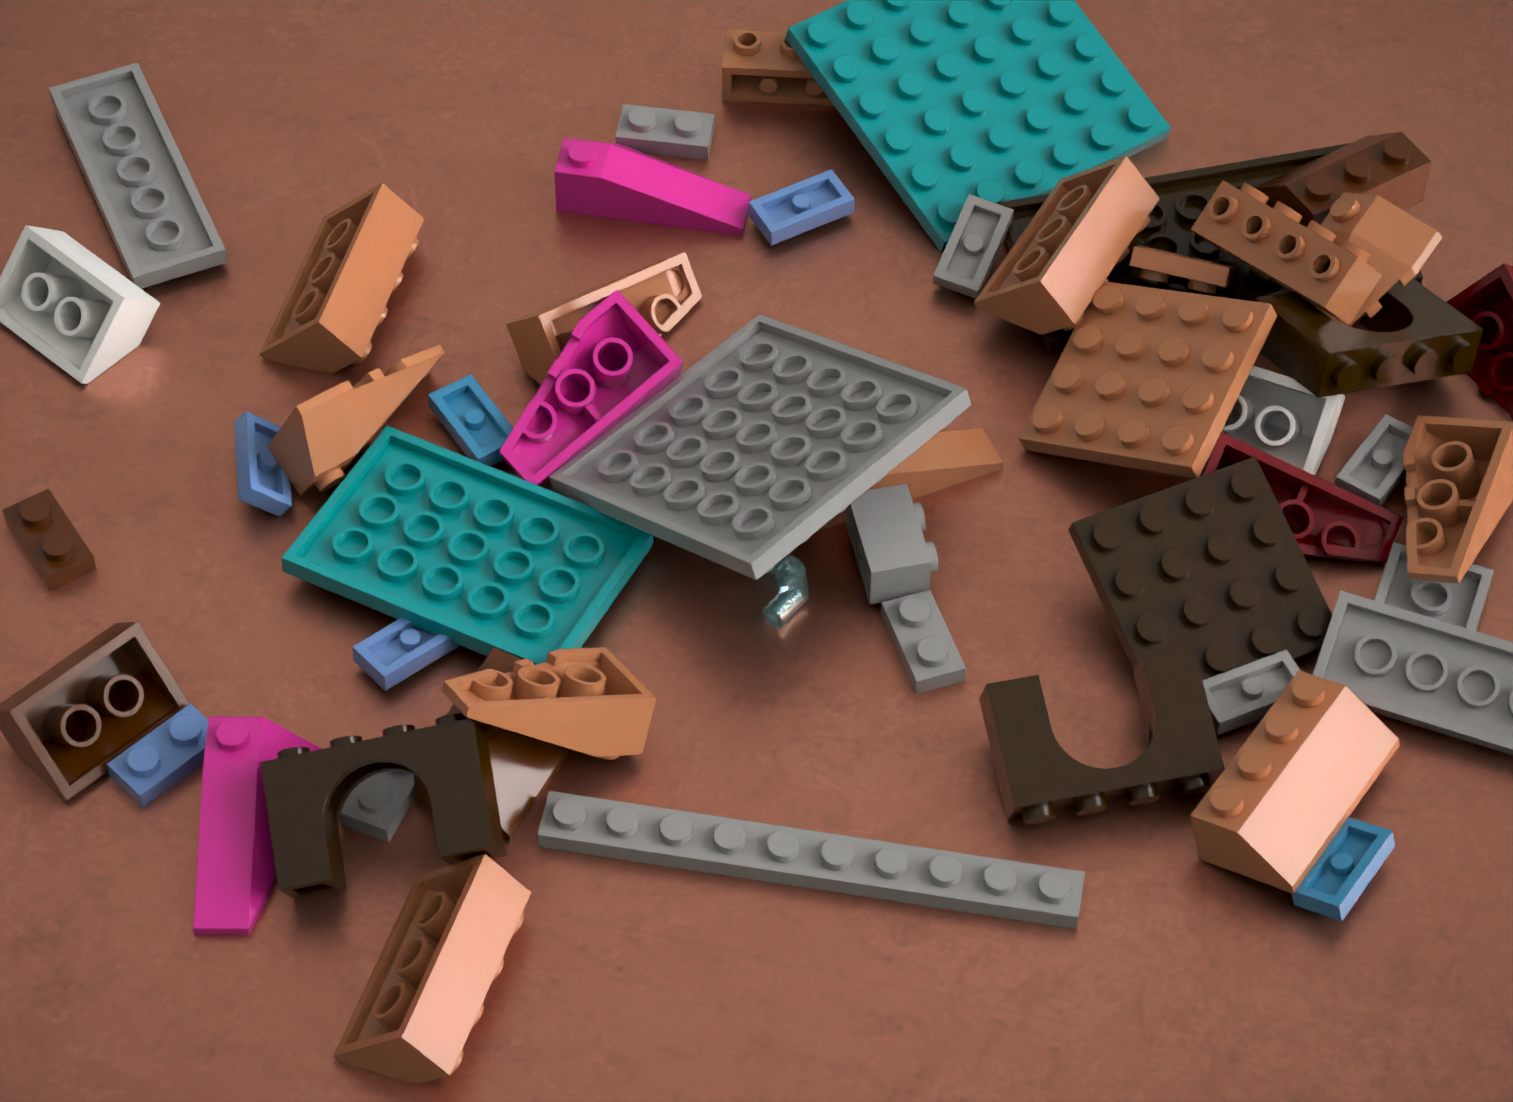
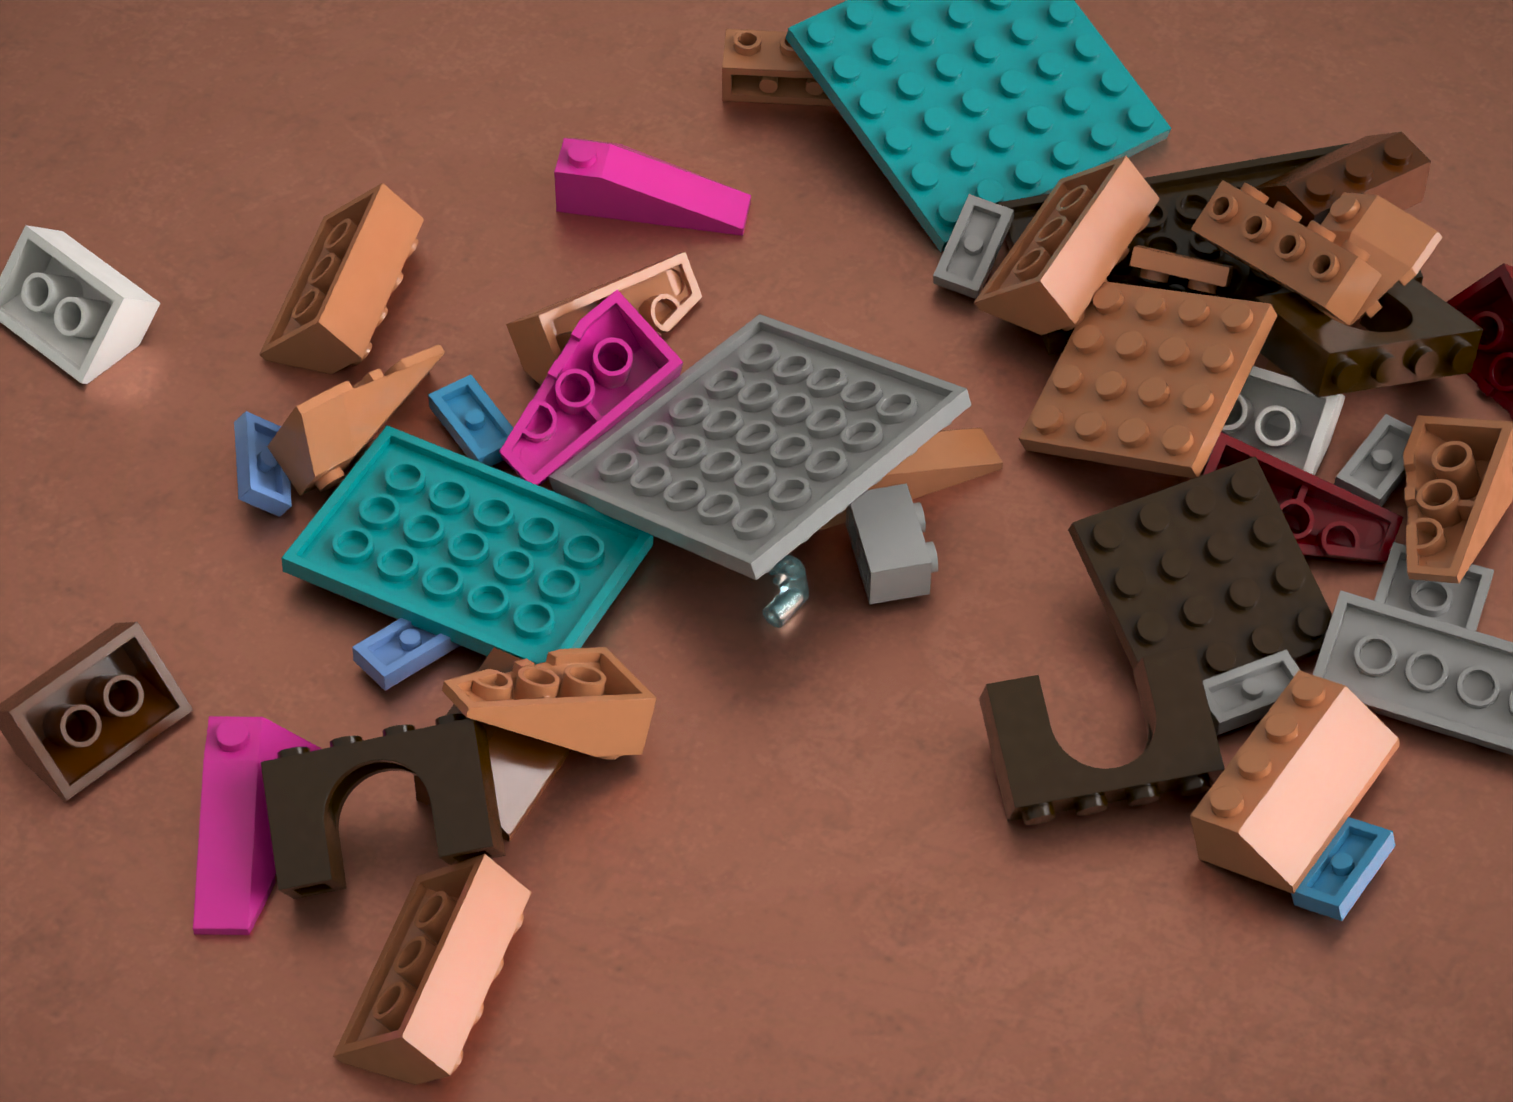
(49, 539): reddish brown plate -> none
(137, 176): light grey plate -> none
(162, 756): medium blue plate -> none
(379, 804): light grey plate -> none
(666, 131): light grey plate -> none
(801, 207): medium blue plate -> none
(812, 859): light grey plate -> none
(923, 641): light grey plate -> none

